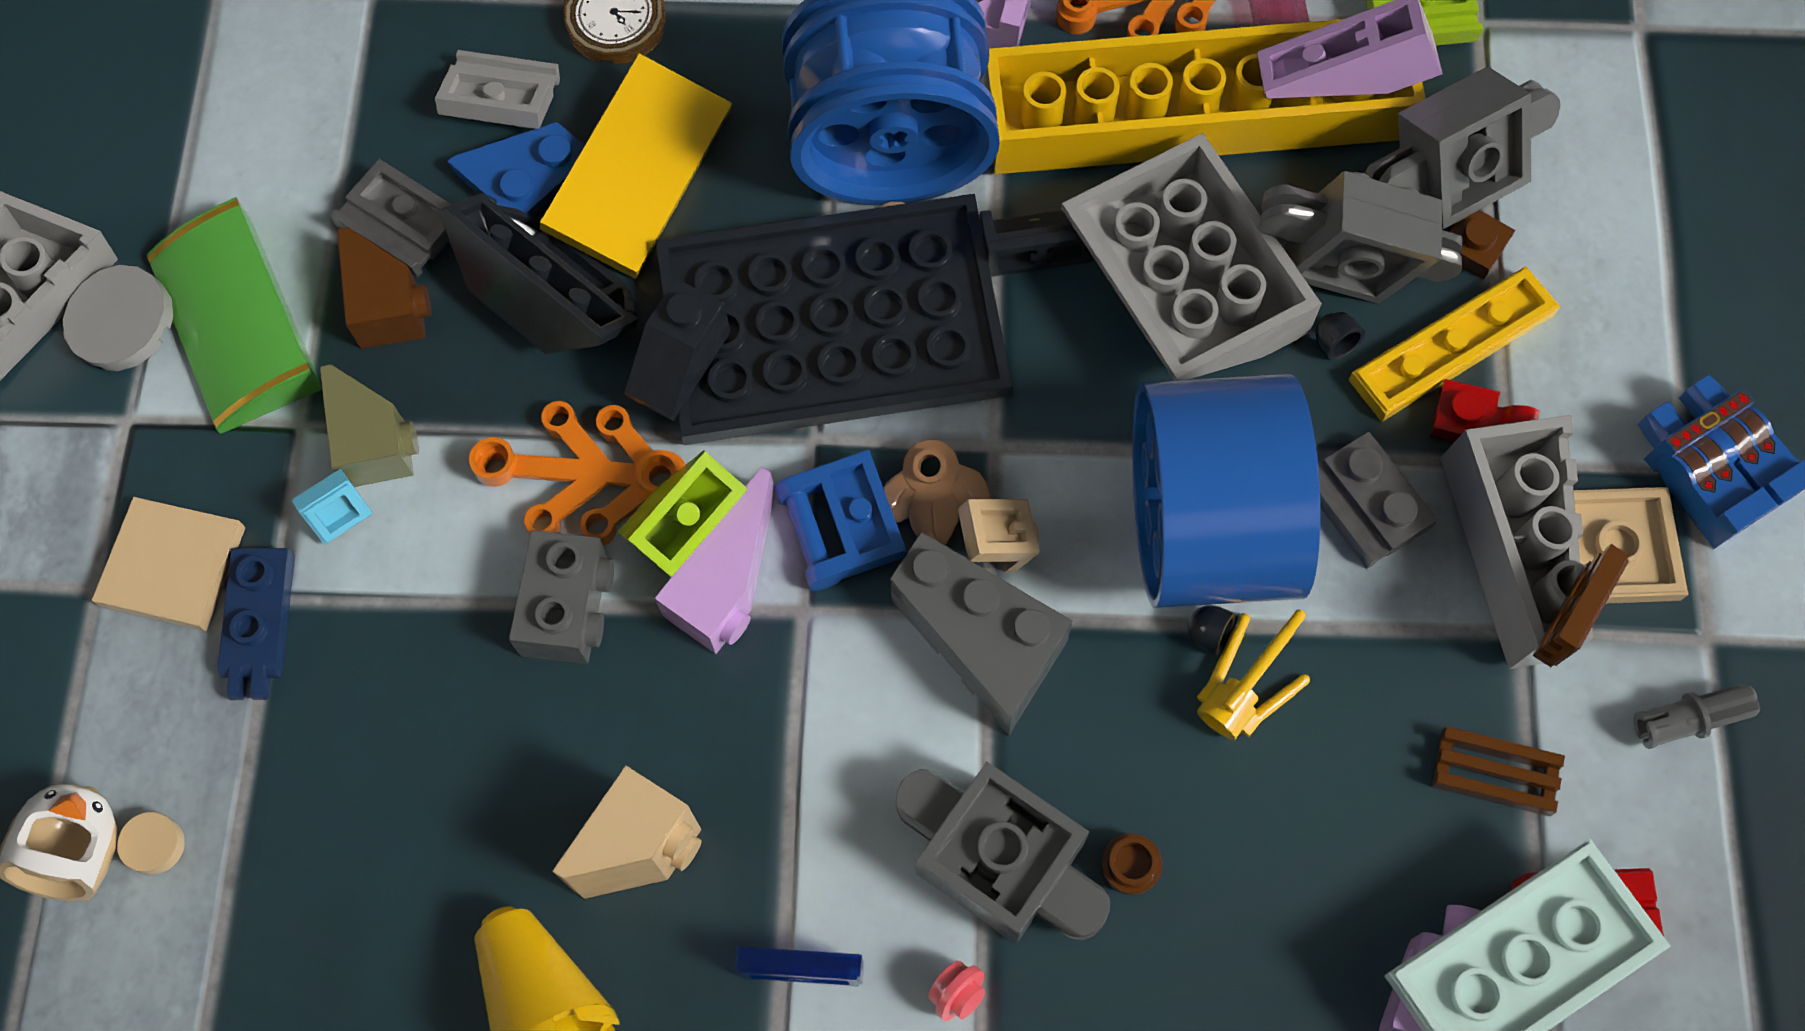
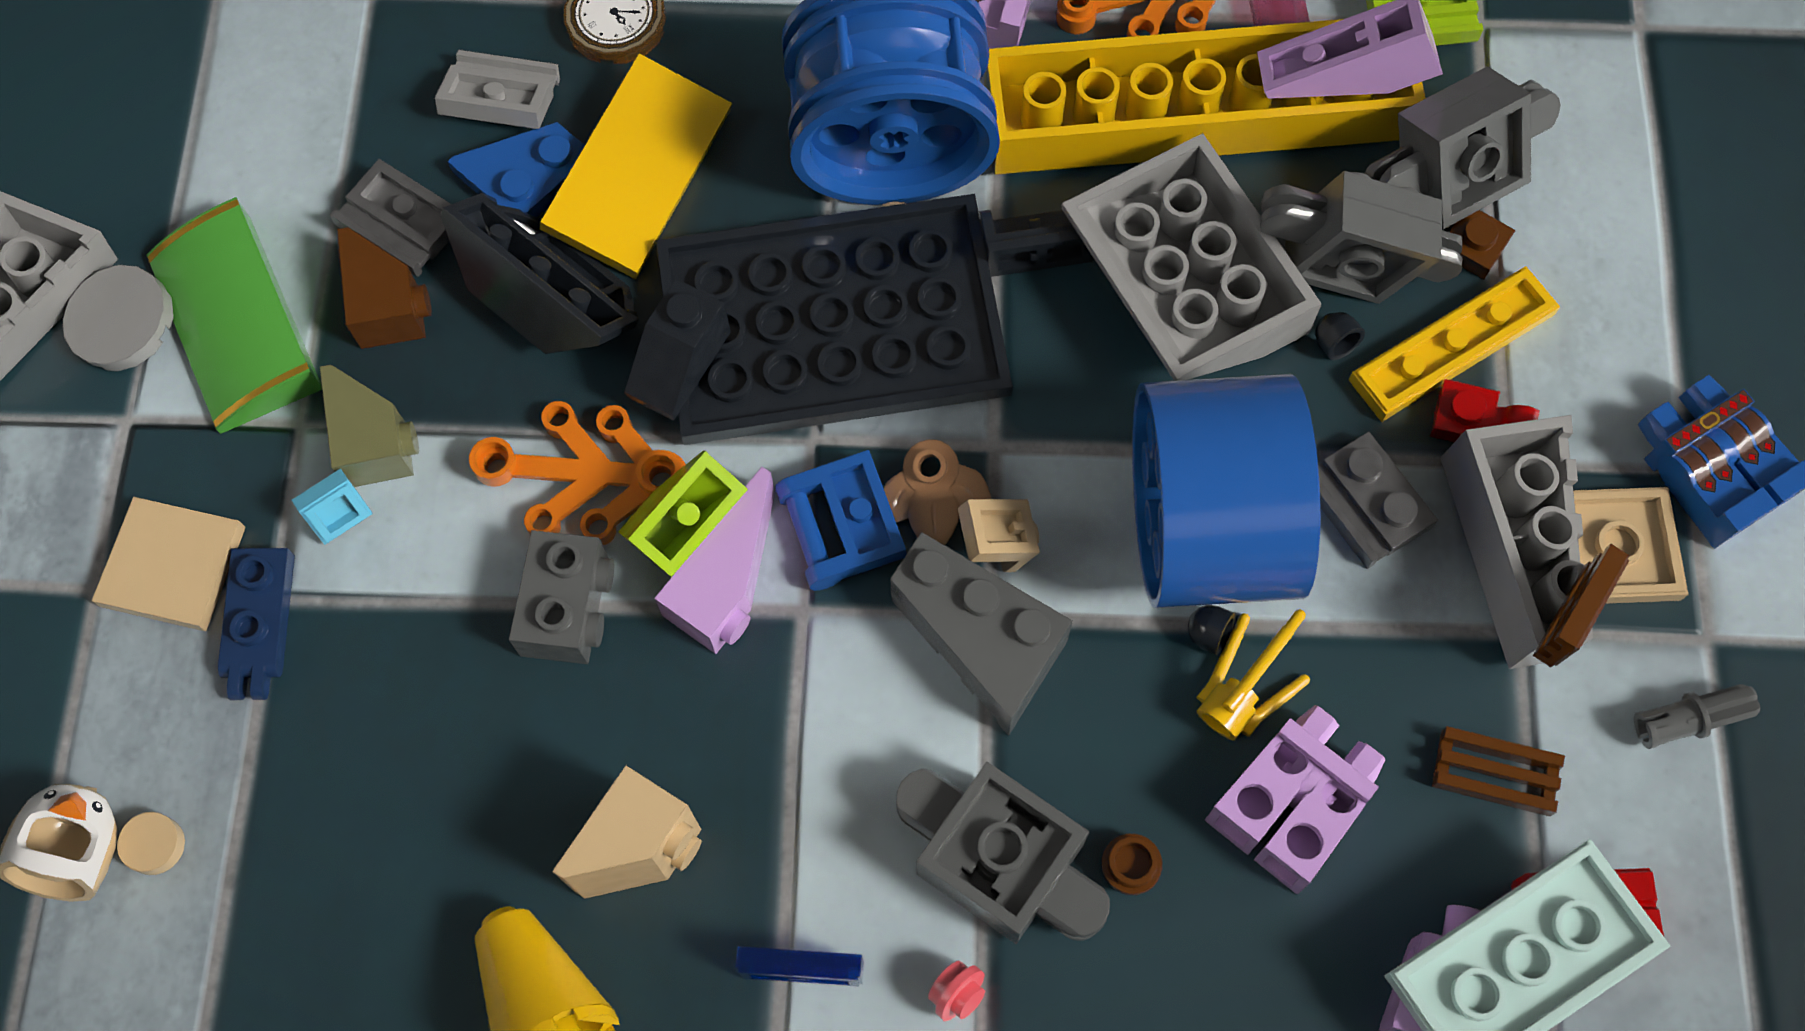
(1311, 780): none -> lavender hips

